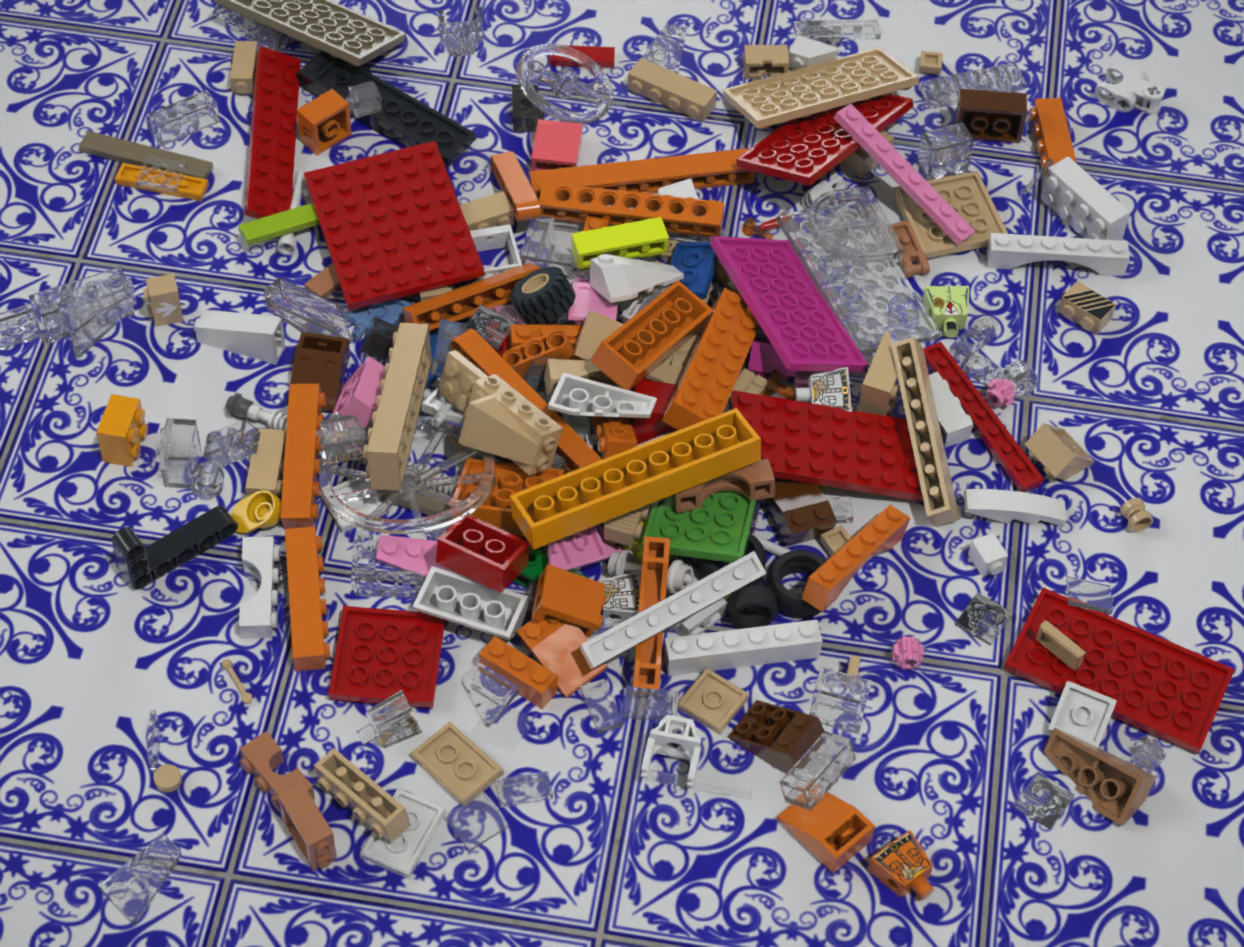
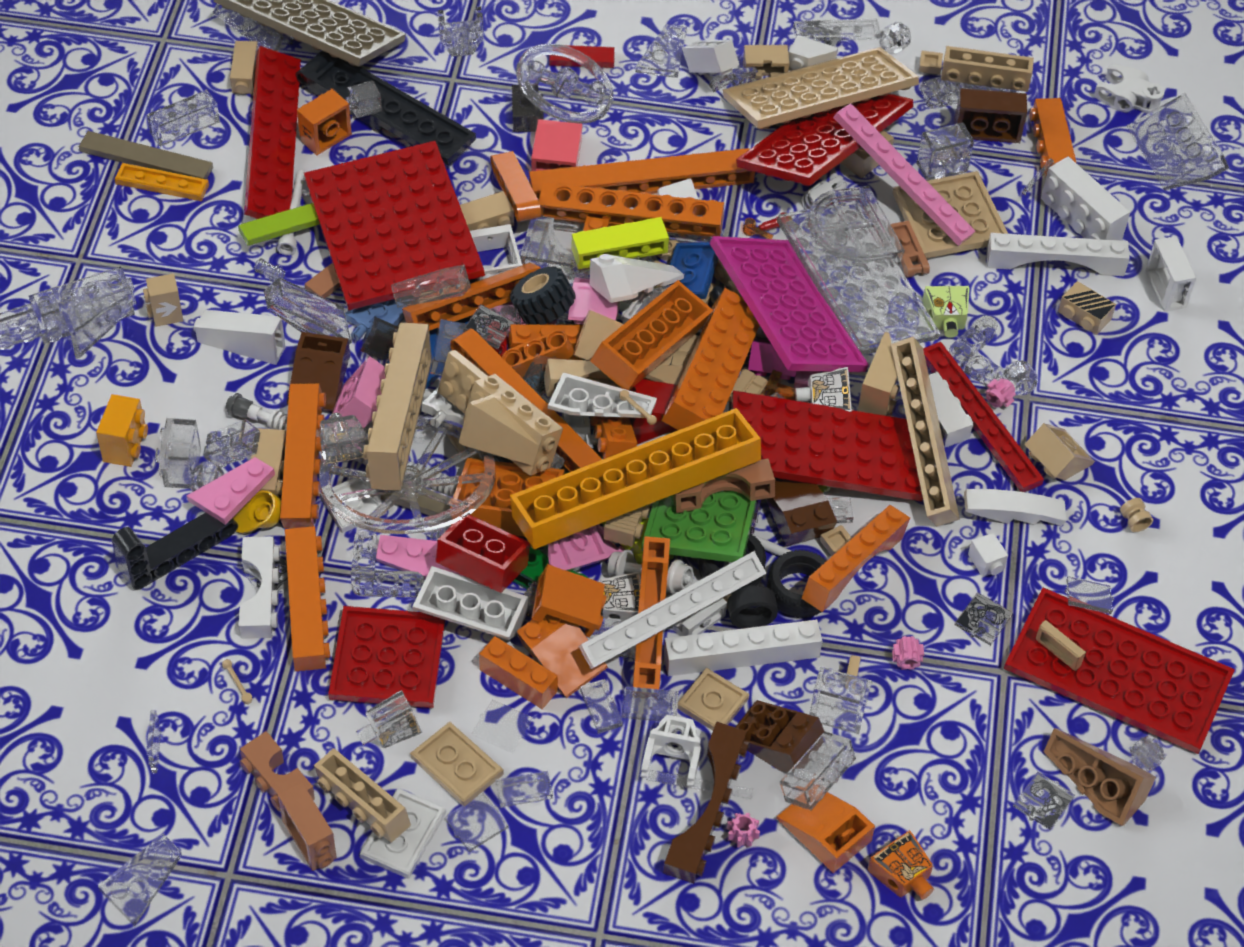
(160, 186): clear window -> none
(167, 778): tan tile -> none
(233, 490): none -> bright pink wing
(269, 270): none -> clear pin
(432, 286): none -> clear slope
(488, 692): clear wing -> none
(624, 395): none -> tan hinge
(672, 89): tan brick -> none
(688, 849): none -> reddish brown arch
(711, 57): none -> white brick
(736, 77): none -> clear slope
(743, 837): none -> bright pink gear
(895, 37): none -> clear head
(987, 68): none -> tan brick
(1083, 713): white plate -> none
(1170, 273): none -> white window
(1178, 144): none -> clear slope

